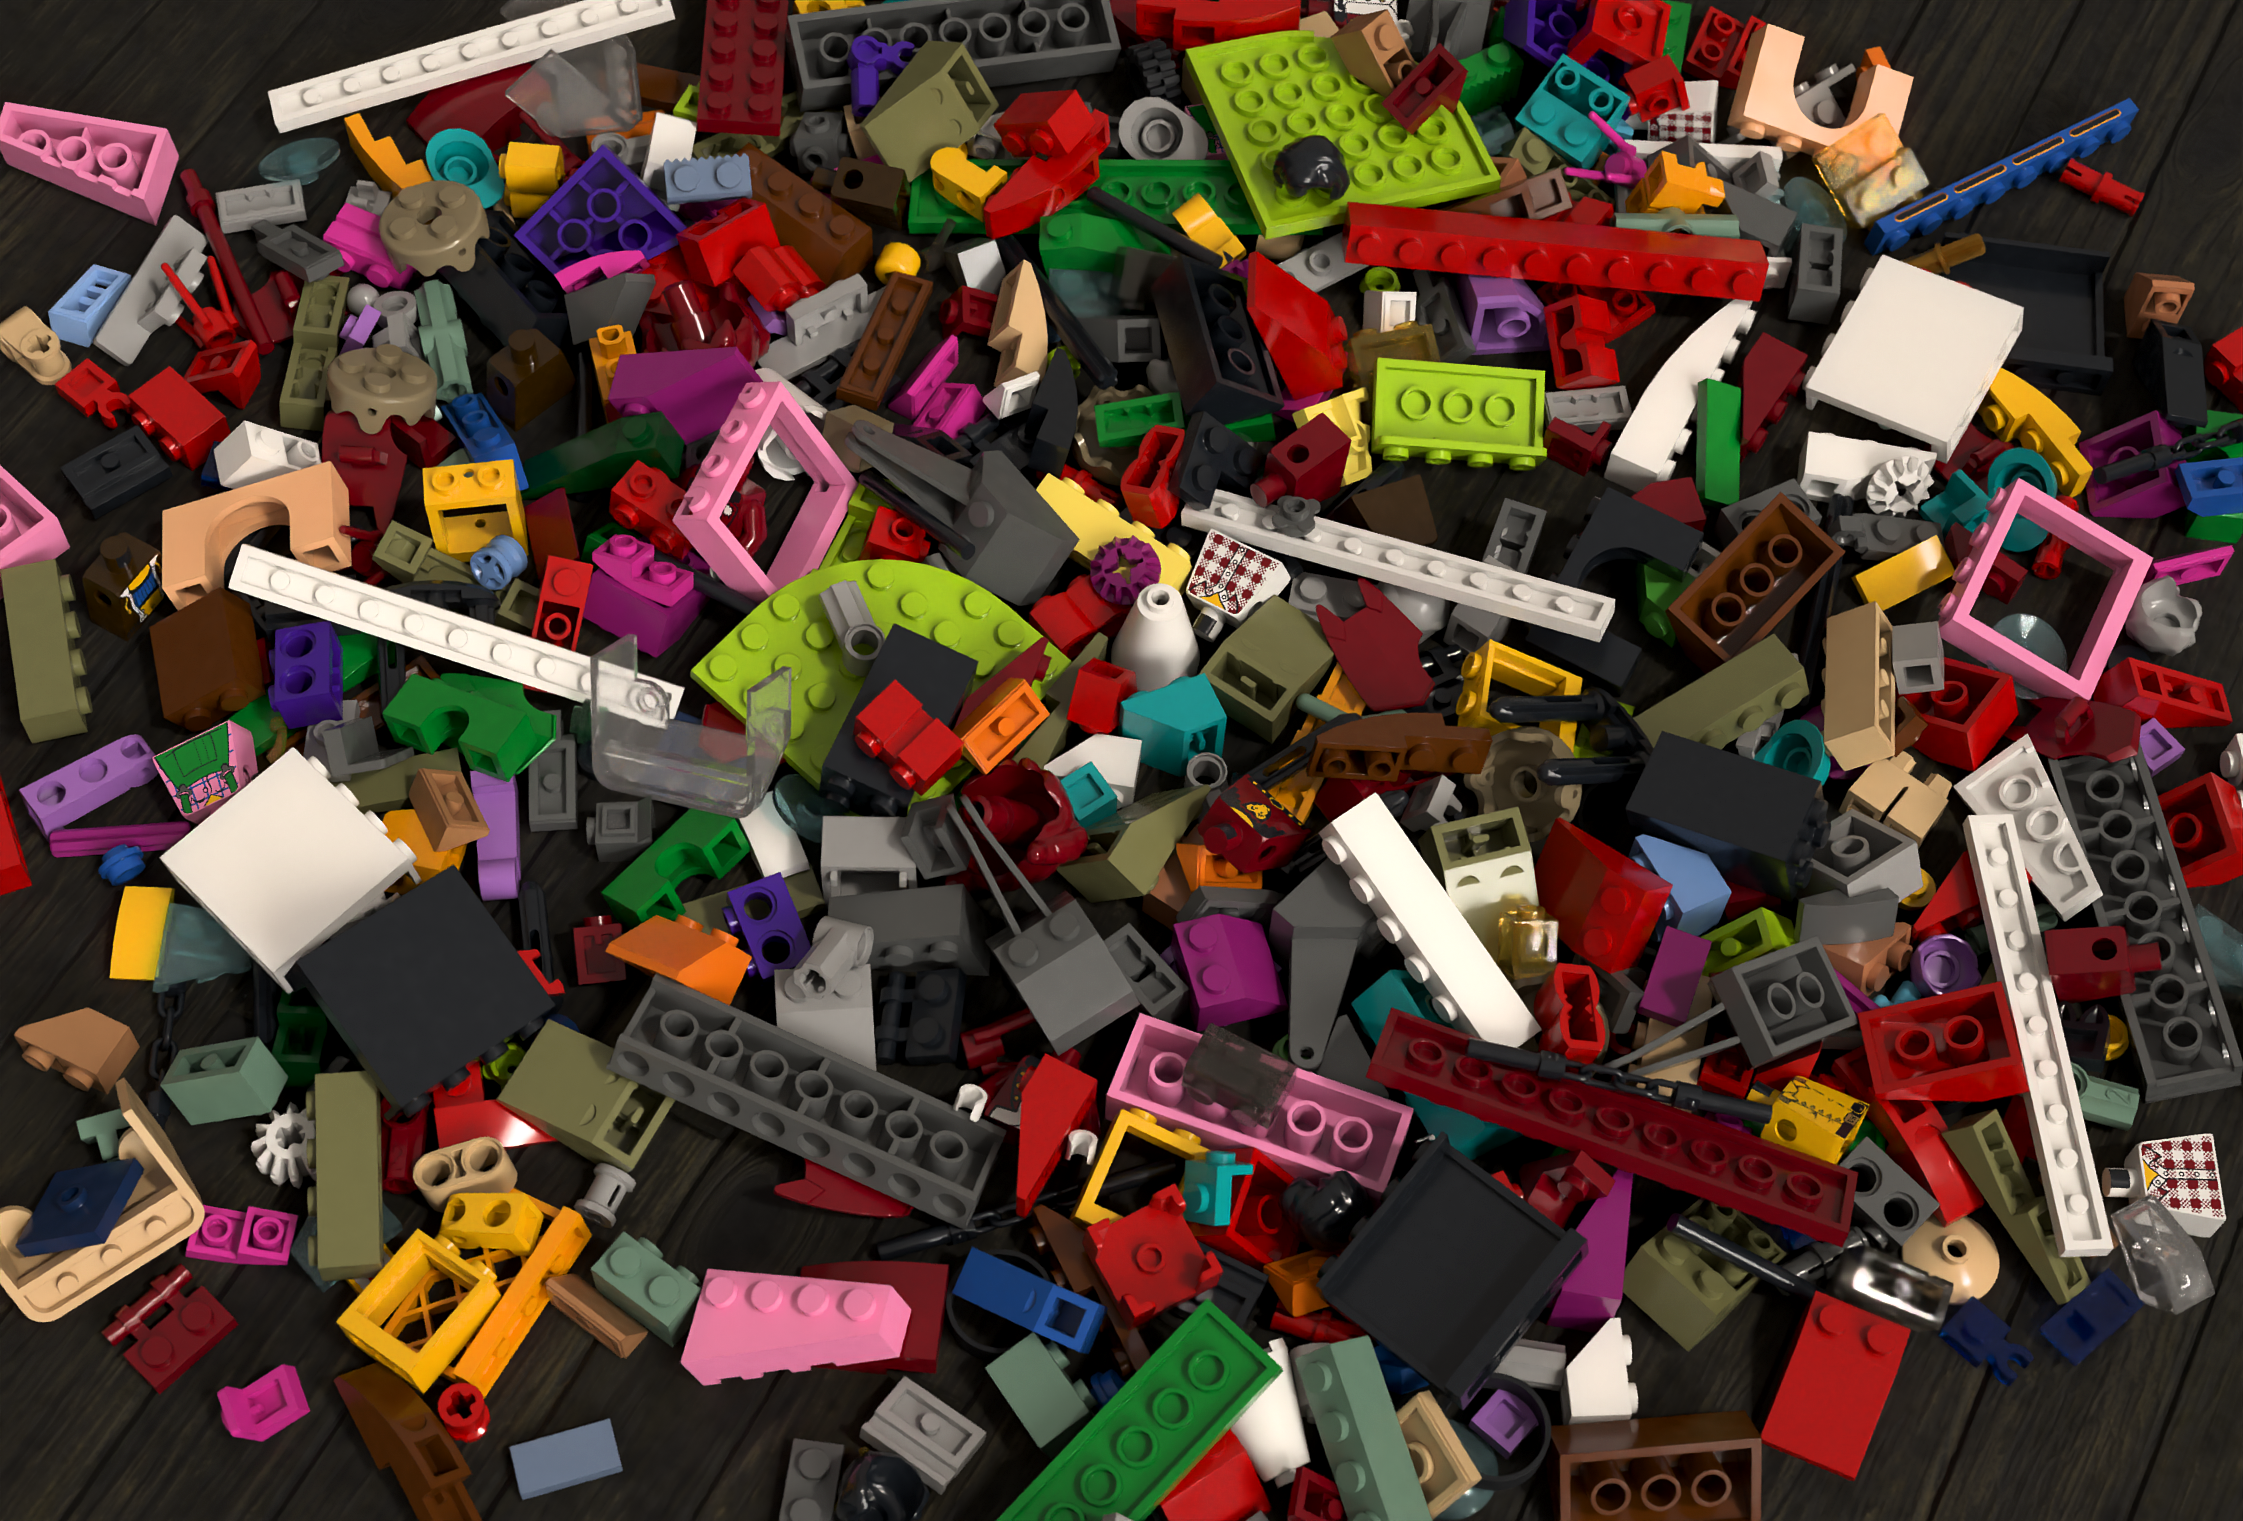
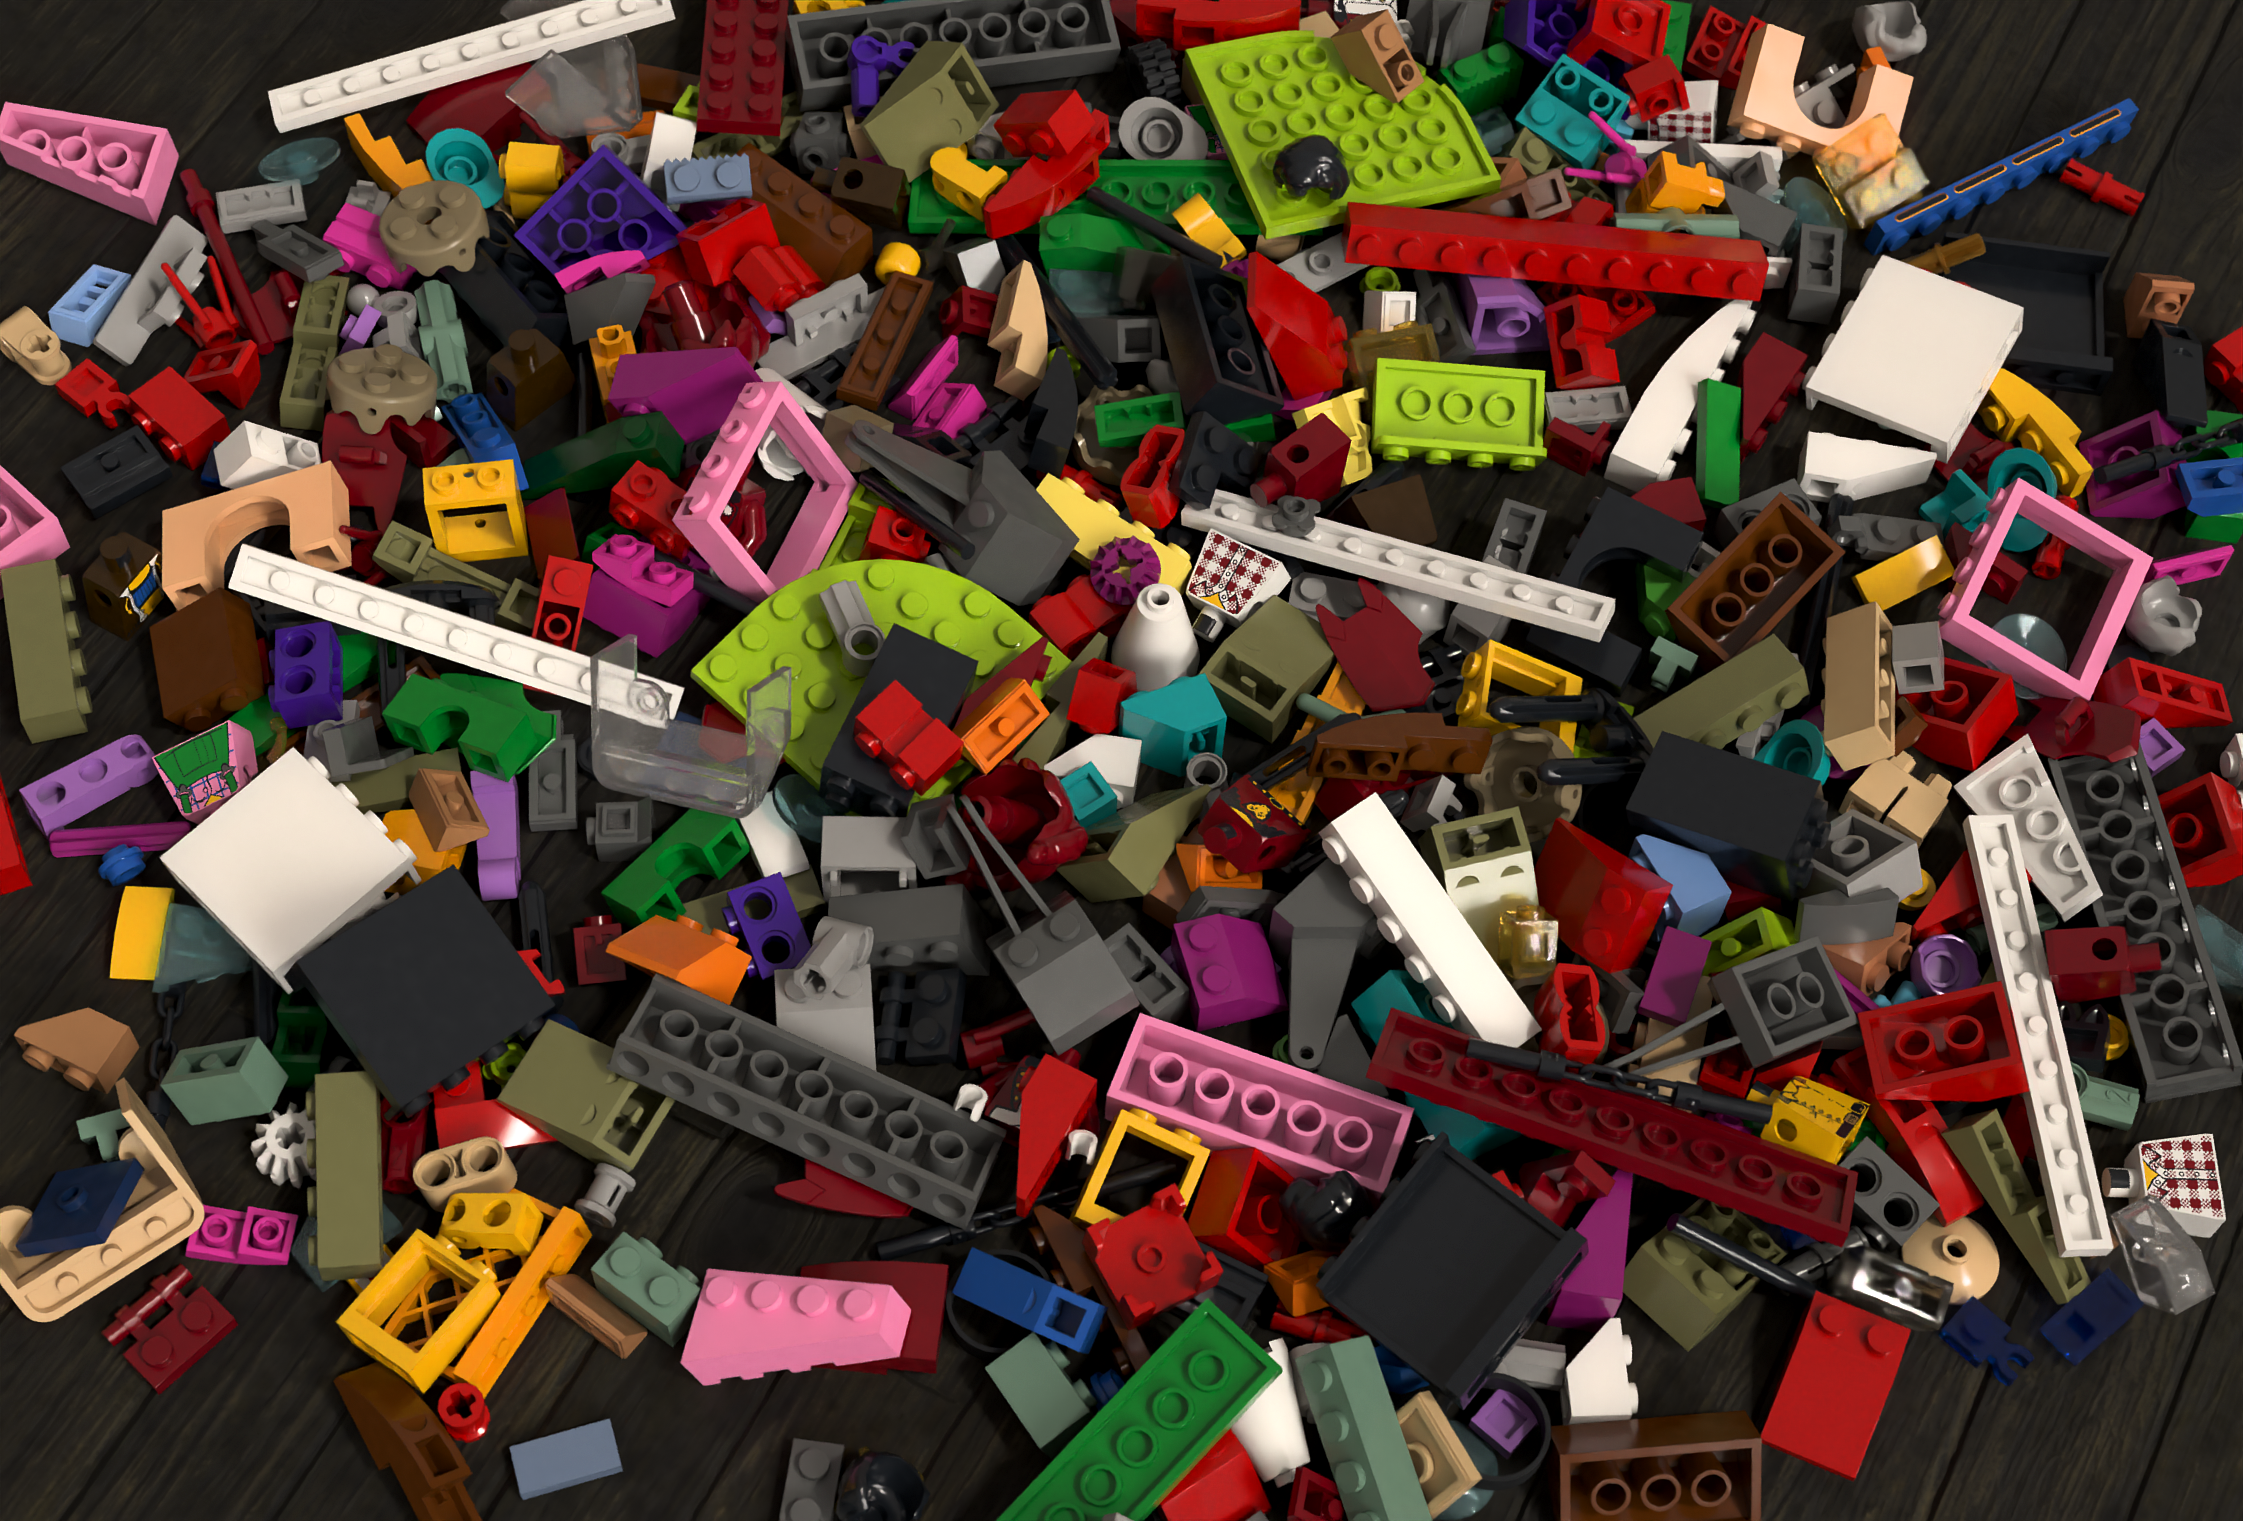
(264, 1405): dark pink bracket -> none
(498, 562): medium blue wheel -> none
(581, 722): clear green plate -> none
(923, 1433): light grey plate -> none
(1013, 395): white slope -> none
(1209, 1187): teal bracket -> none
(1238, 1077): clear smoke brick -> none
(1432, 83): dark red slope -> none
(1670, 662): none -> sand green tile
(1882, 490): white gear -> none
(1890, 26): none -> light grey hair

